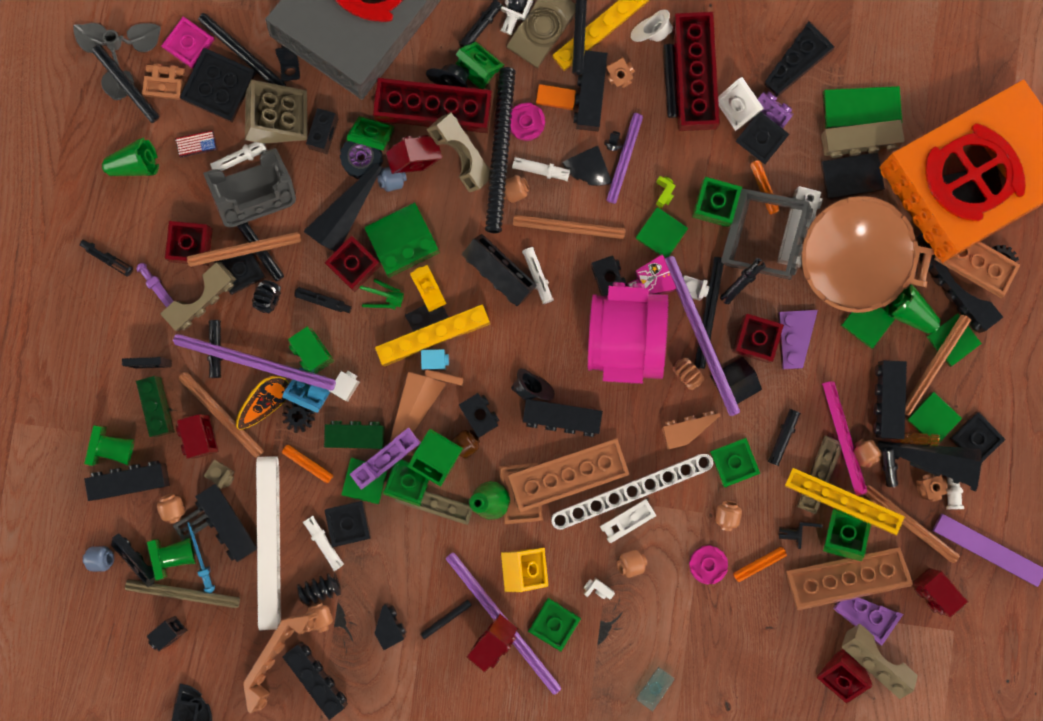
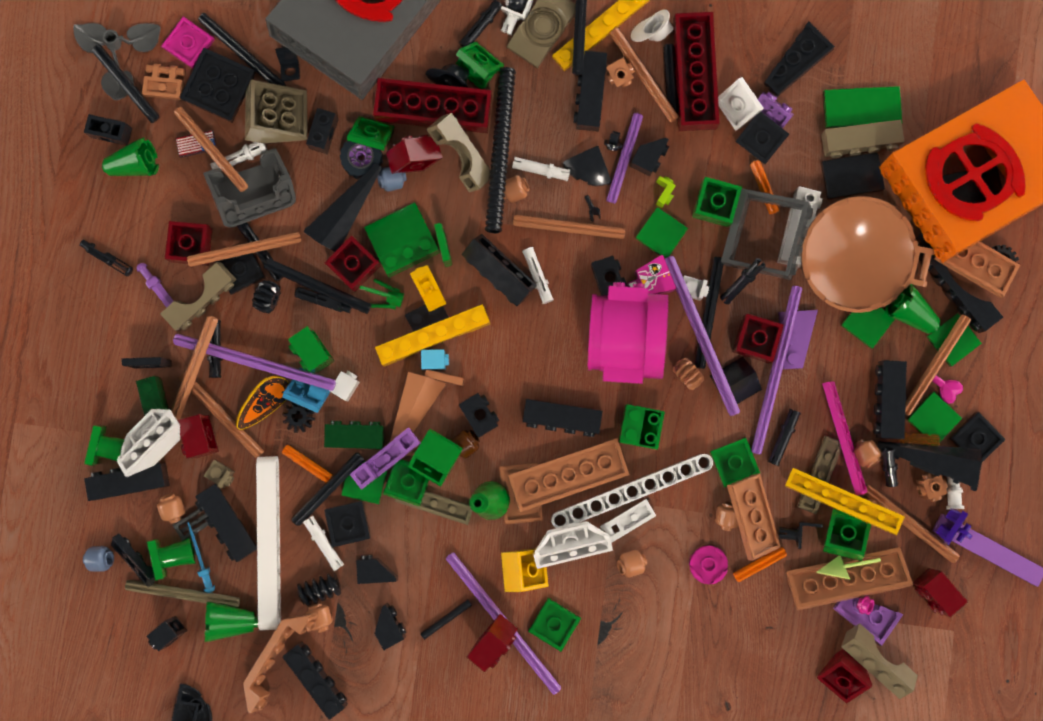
(108, 130): none -> black brick
(149, 441): none -> white wedge
(194, 366): none -> nougat axle
(210, 148): none -> nougat axle
(227, 621): none -> green cone
(317, 286): none -> black axle
(327, 489): none -> black axle
(373, 571): none -> black slope
(443, 245): none -> green tile
(527, 121): dark pink tile -> none
(531, 386): black piece -> none
(555, 97): orange tile -> none
(571, 544): none -> white wedge
(592, 210): none -> black hand
(602, 589): white bracket -> none
(641, 427): none -> green slope
(644, 75): none -> nougat axle
(648, 155): none -> black slope
(655, 689): clear light blue plate -> none
(683, 433): nougat slope -> none
(753, 516): none -> nougat tile
(776, 370): none -> medium lavender axle
(838, 568): none -> yellowish green piece
(865, 605): none -> dark pink plate
(948, 389): none -> dark pink rock
(958, 519): none -> dark purple hips

